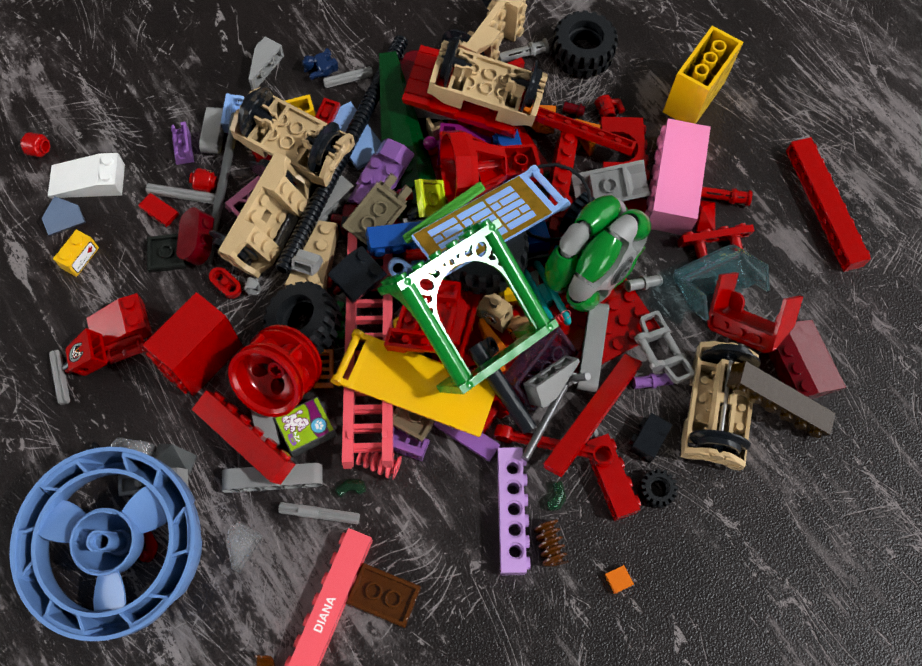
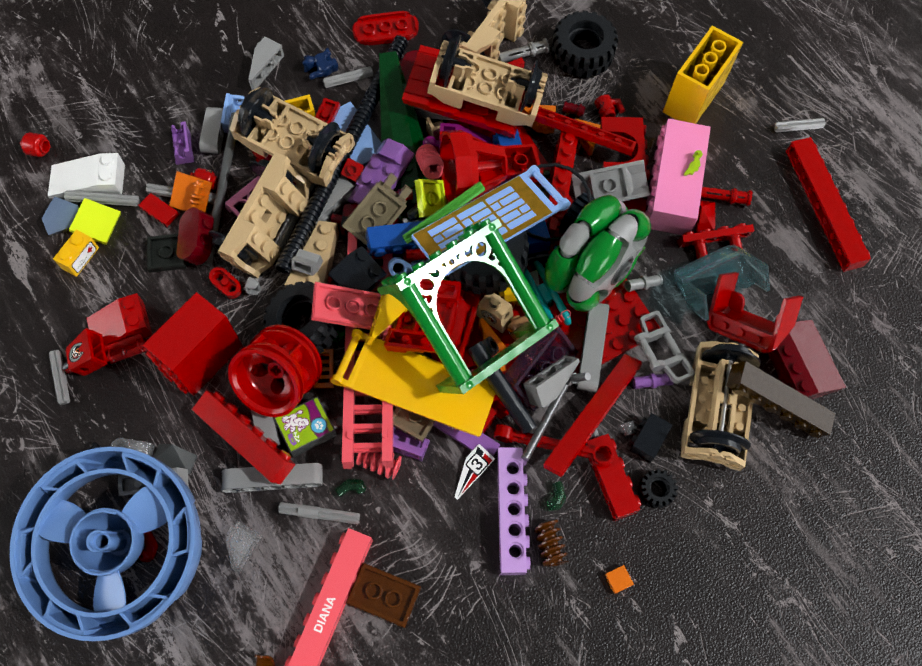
(95, 220): none -> neon yellow tile
(102, 198): none -> light grey axle
(190, 192): none -> orange hinge
(344, 306): none -> coral tile
(352, 170): none -> red bracket
(383, 27): none -> red tile
(387, 312): none -> yellow slope
(429, 161): none -> coral piece
(473, 467): none -> sticker
(627, 428): none -> clear plate
(695, 164): none -> lime piece
(799, 125): none -> light grey axle

